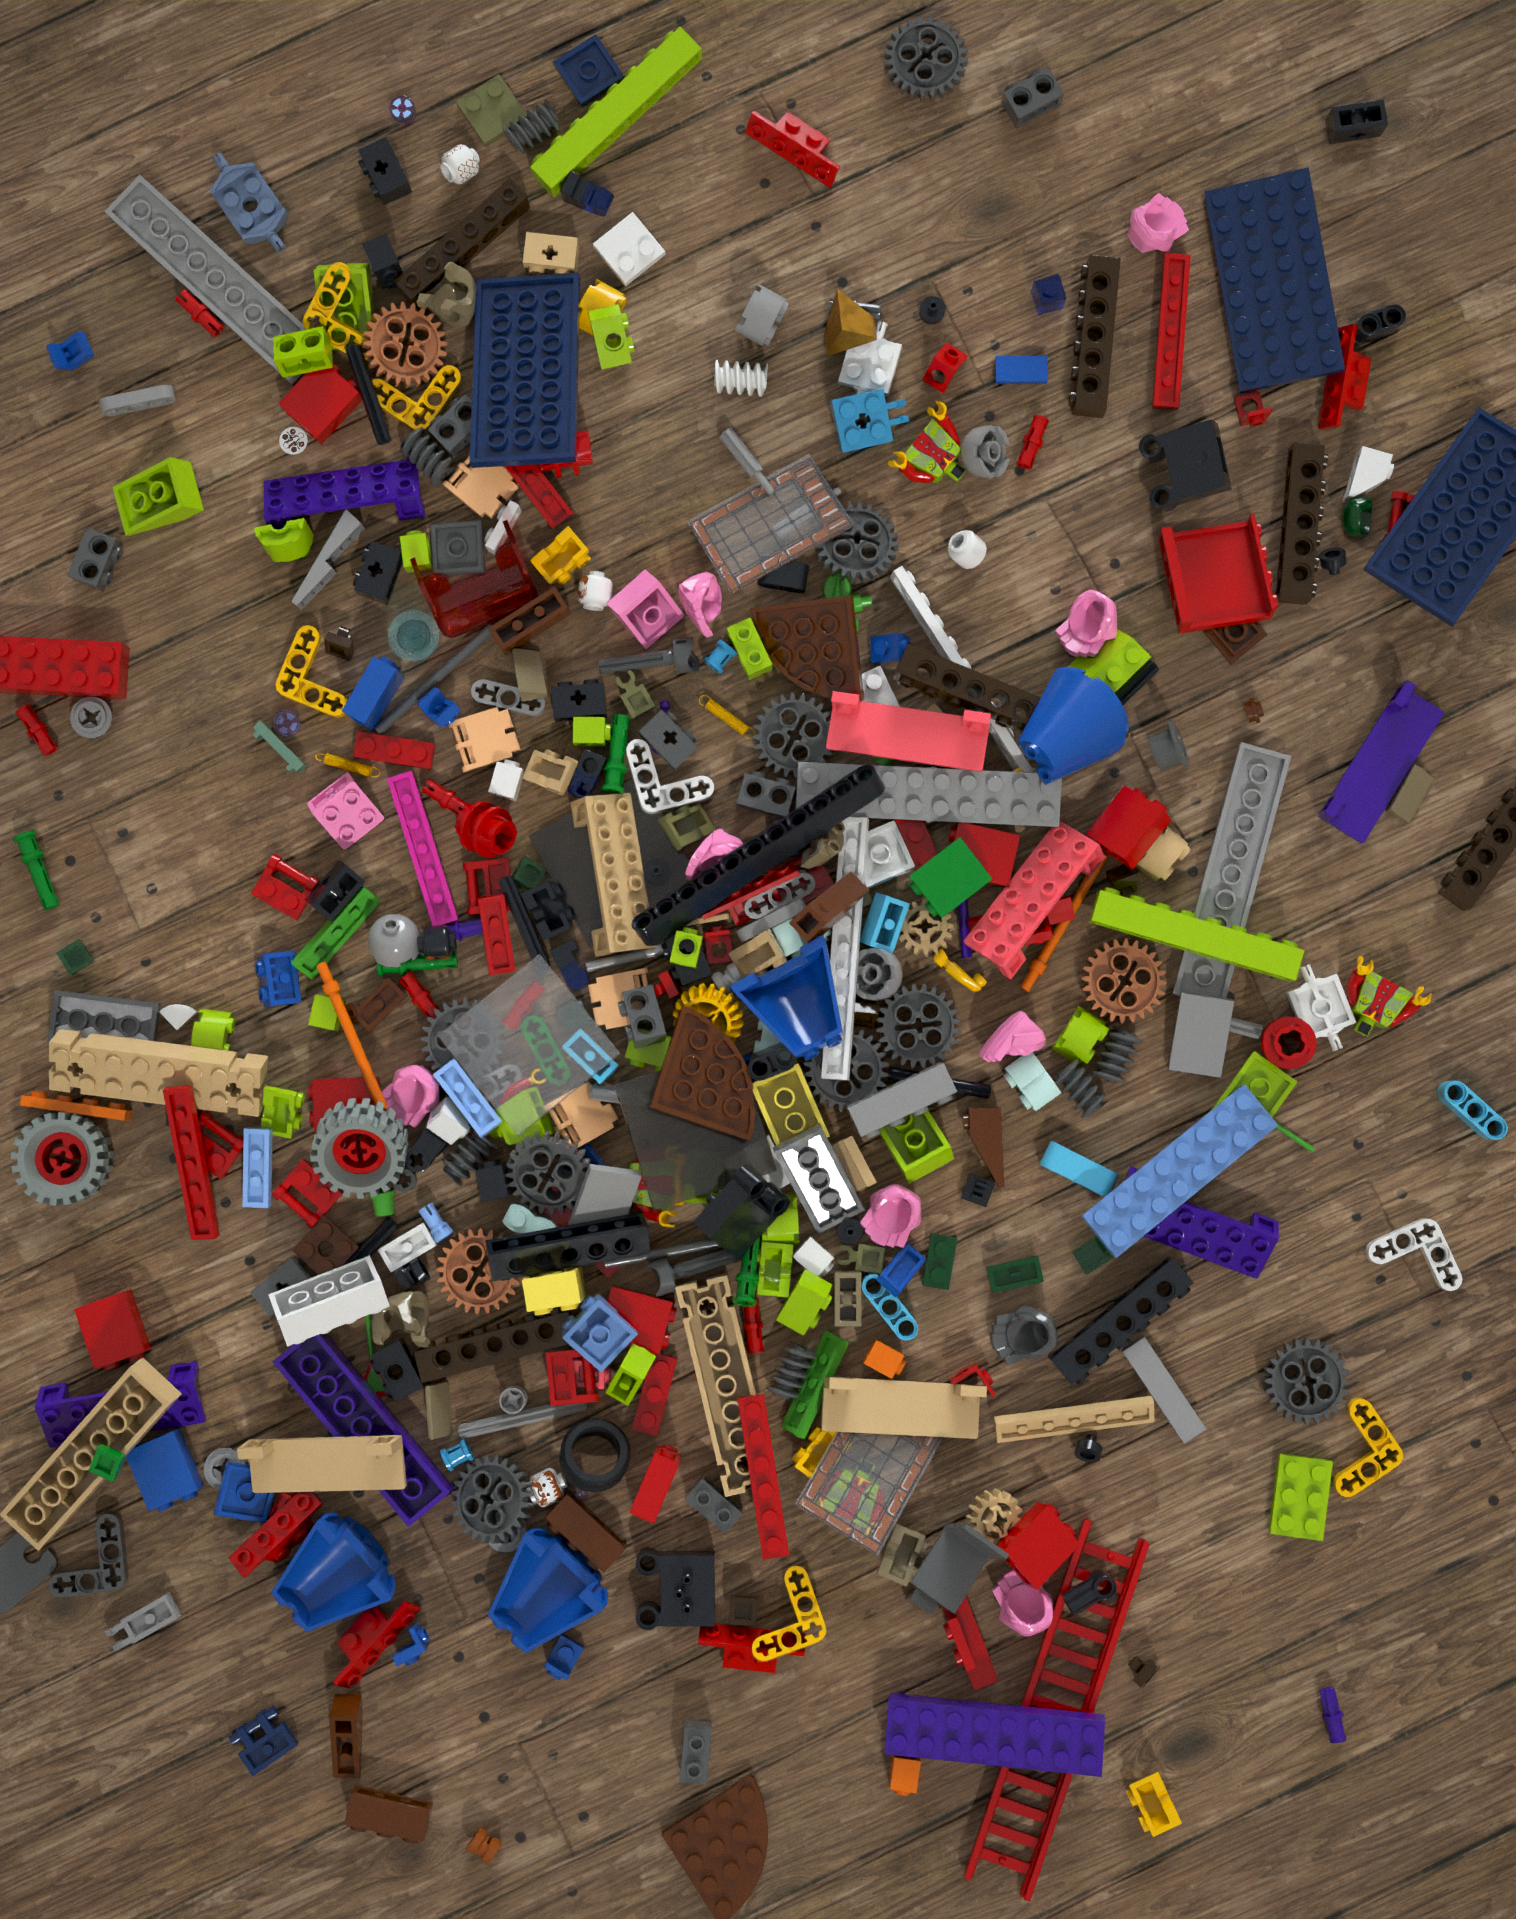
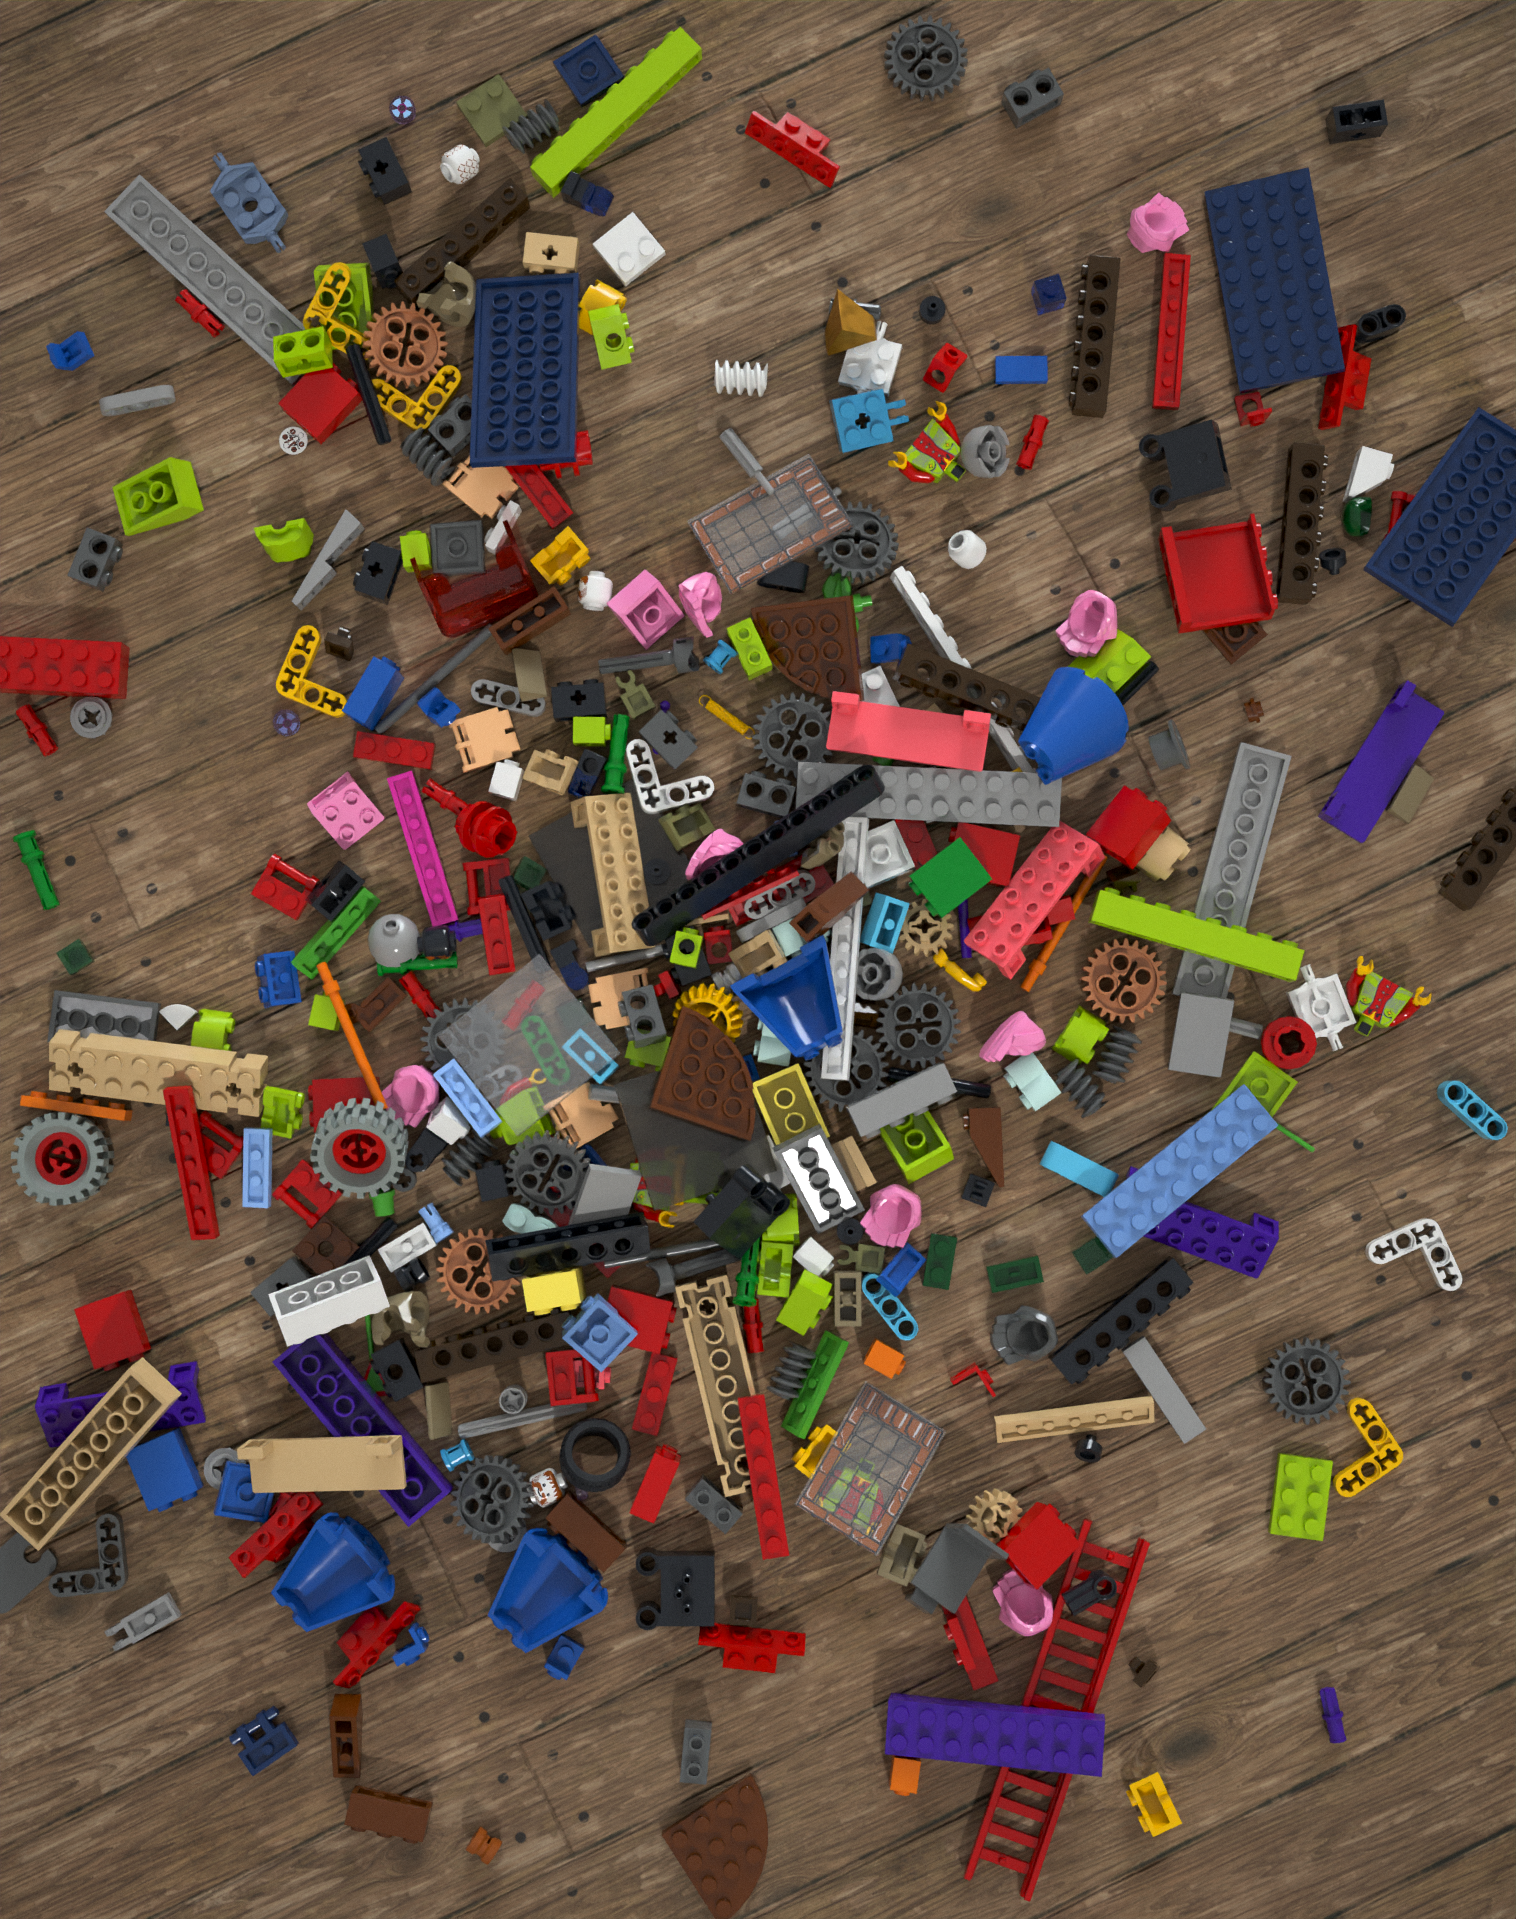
(107, 1463): green plate -> none
(263, 731): sand green piece -> none
(344, 490): dark purple bracket -> none
(347, 764): yellow piece -> none
(413, 635): clear light blue piece -> none
(630, 1374): lime brick -> none
(760, 314): light grey brick -> none
(774, 1064): black beam -> none
(803, 1618): yellow beam -> none
(901, 1407): tan bracket -> none

